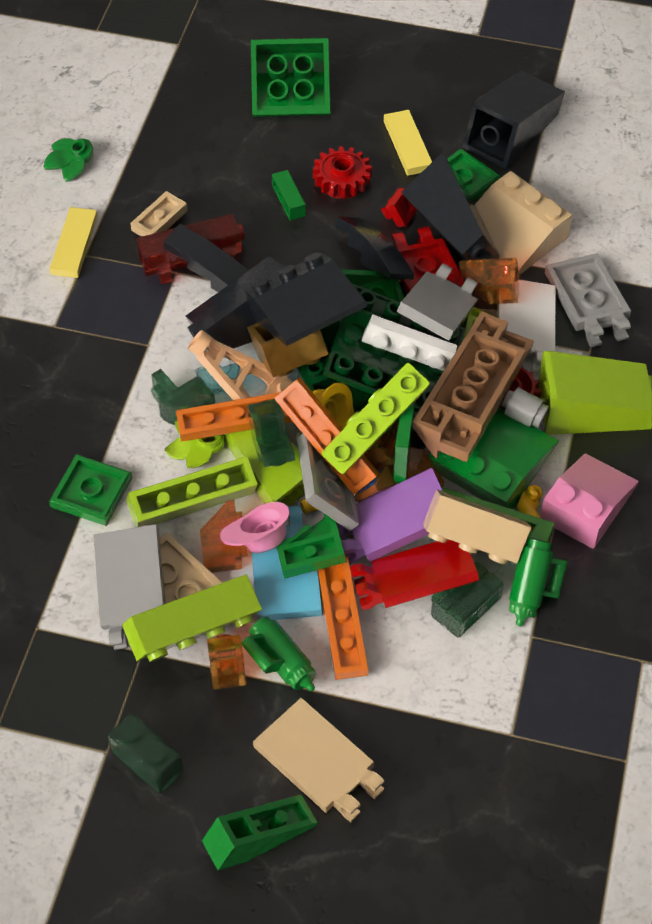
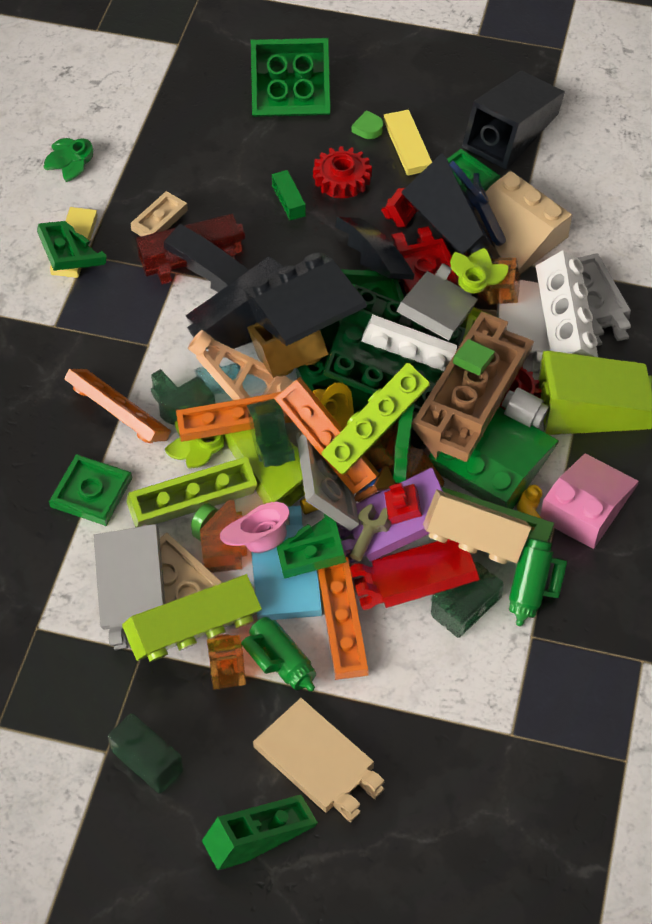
(67, 248): none -> green wing
(89, 385): none -> orange plate
(201, 517): none -> bright green tile
(368, 126): none -> bright green tile
(370, 527): none -> olive bar
(402, 503): none -> red tile
(473, 357): none -> bright green tile
(477, 271): none -> lime plate
(480, 201): none -> dark blue piece
(566, 305): none -> white brick

